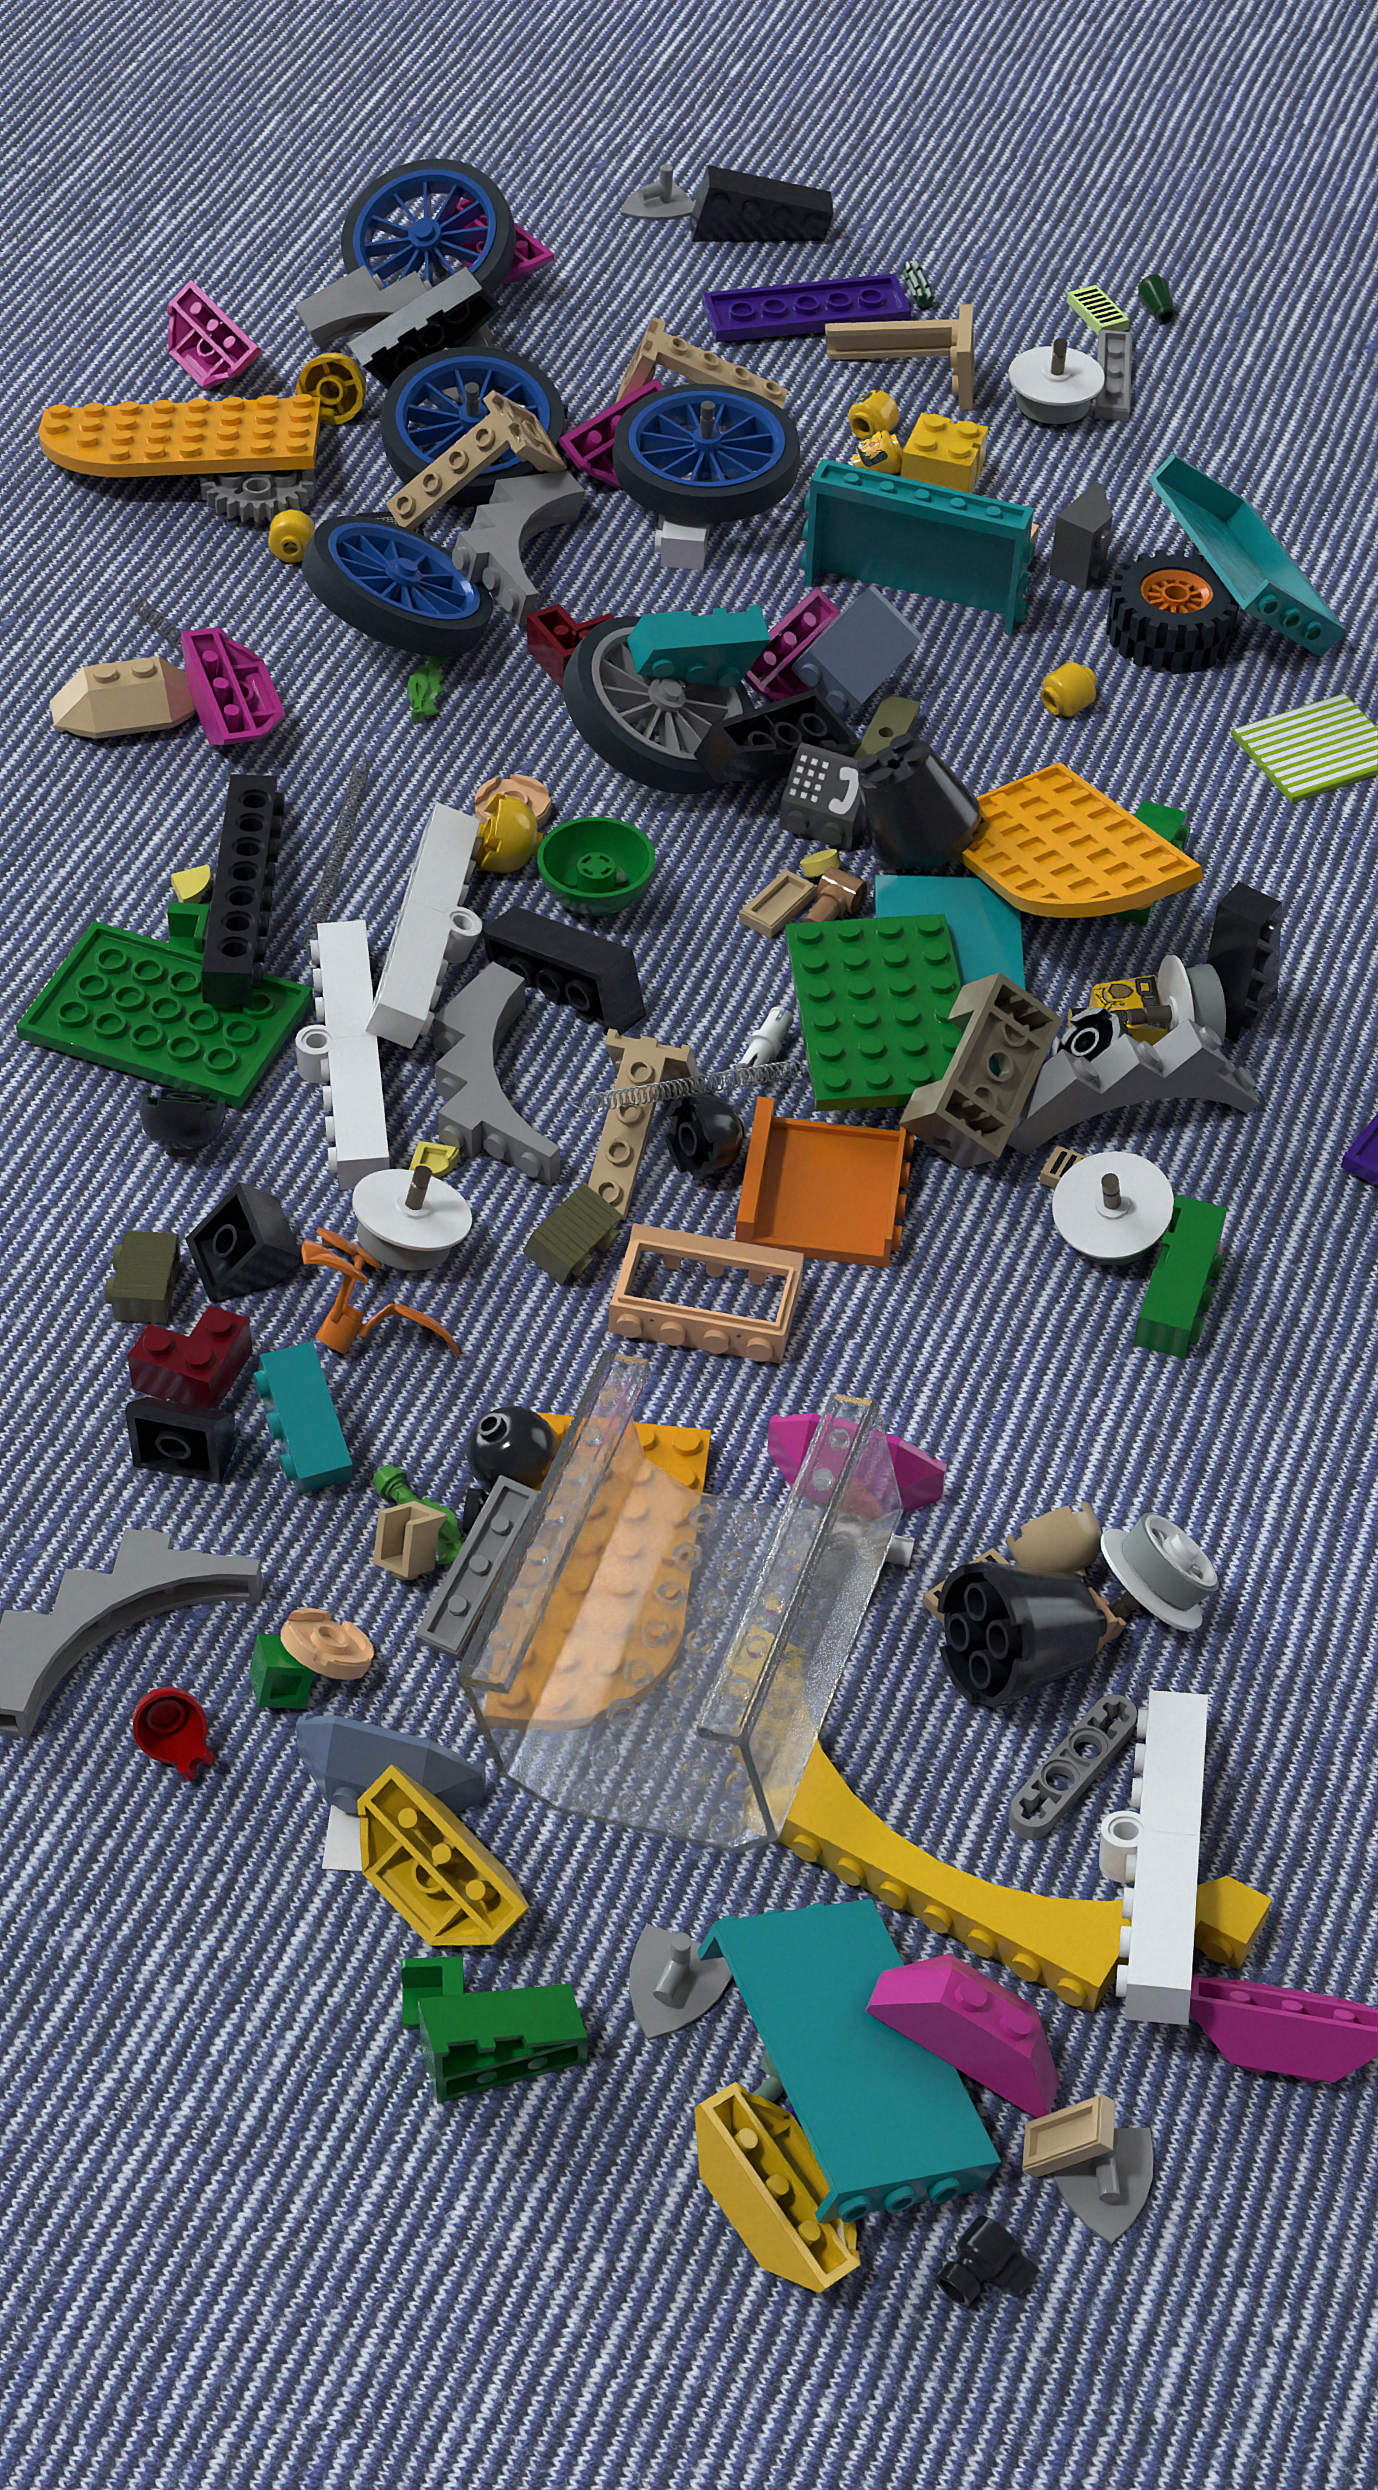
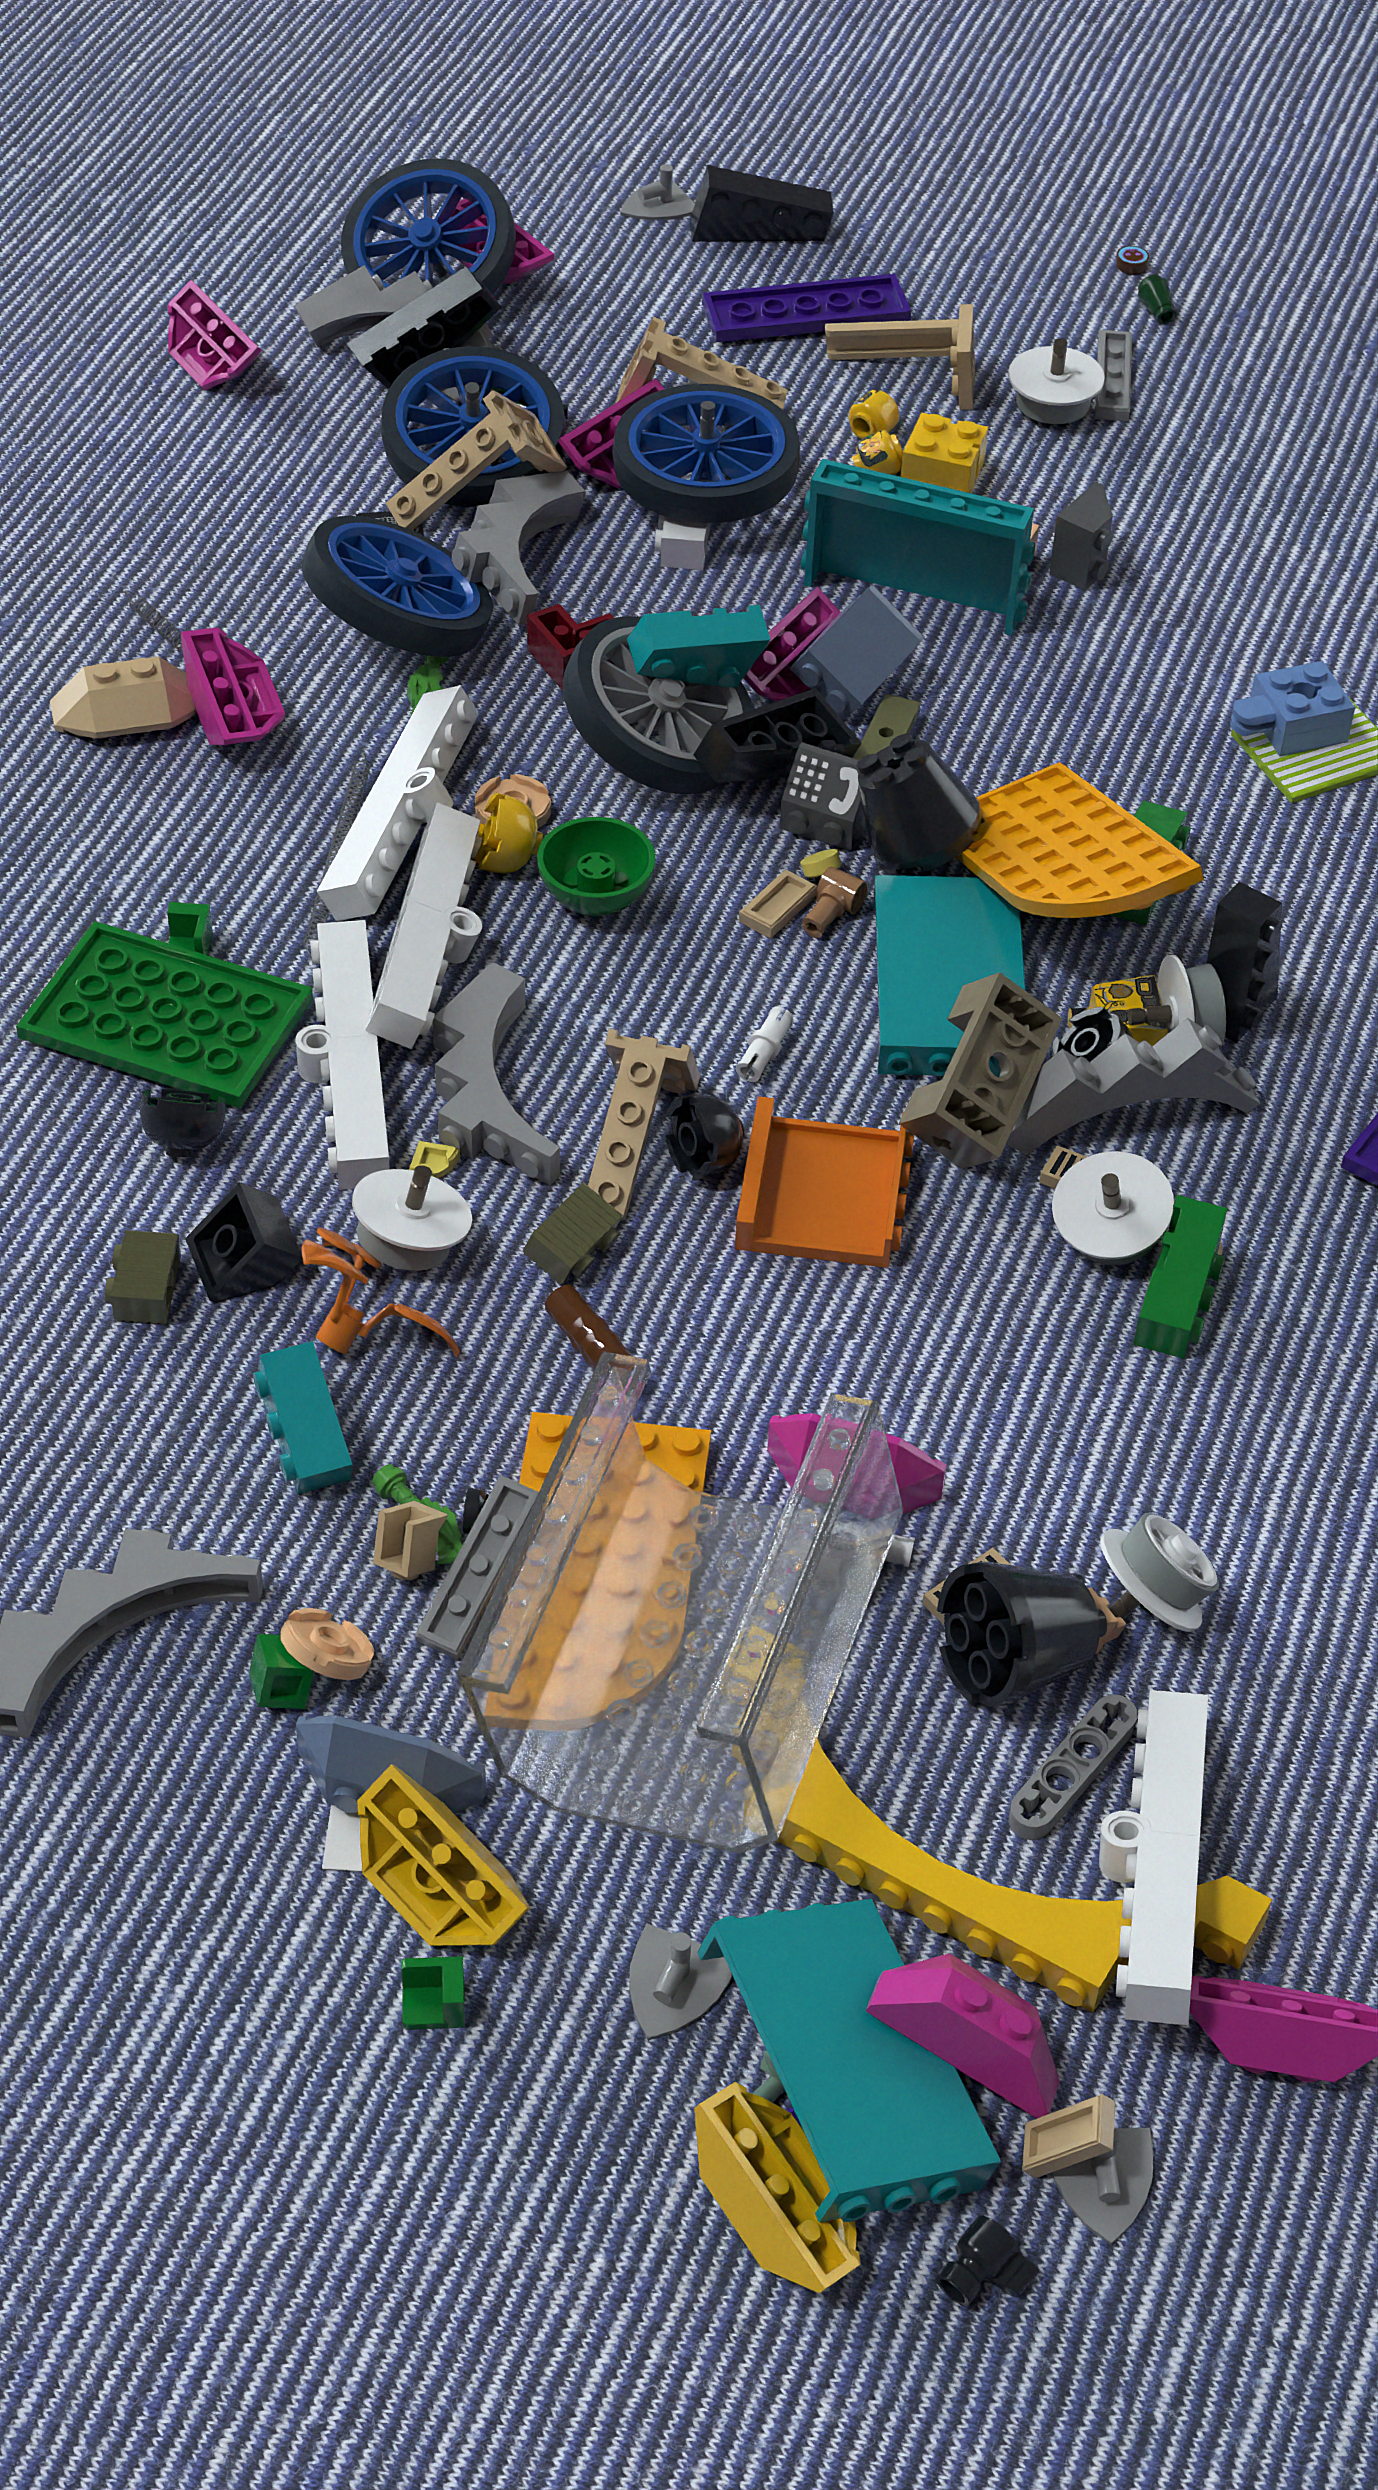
(173, 1729): red piece -> none
(181, 1438): black slope -> none
(183, 436): light orange plate -> none
(191, 883): light yellow tile -> none
(195, 1367): dark red brick -> none
(241, 890): black brick -> none
(258, 492): light grey gear -> none
(290, 535): yellow head -> none
(337, 382): yellow cylinder -> none
(398, 804): none -> white hinge
(499, 2038): green wedge -> none
(511, 1444): black cylinder -> none
(569, 967): black wedge -> none
(582, 1325): none -> reddish brown axle
(693, 1090): light grey piece -> none
(700, 1327): light nougat window -> none
(874, 1006): green plate -> none
(918, 284): dark green axle -> none
(1059, 1541): tan cylinder -> none
(1068, 689): yellow head -> none
(1097, 309): yellowish green tile -> none
(1132, 259): none -> reddish brown tile
(1171, 612): black wheel -> none
(1247, 555): teal panel -> none
(1296, 709): none -> medium blue brick

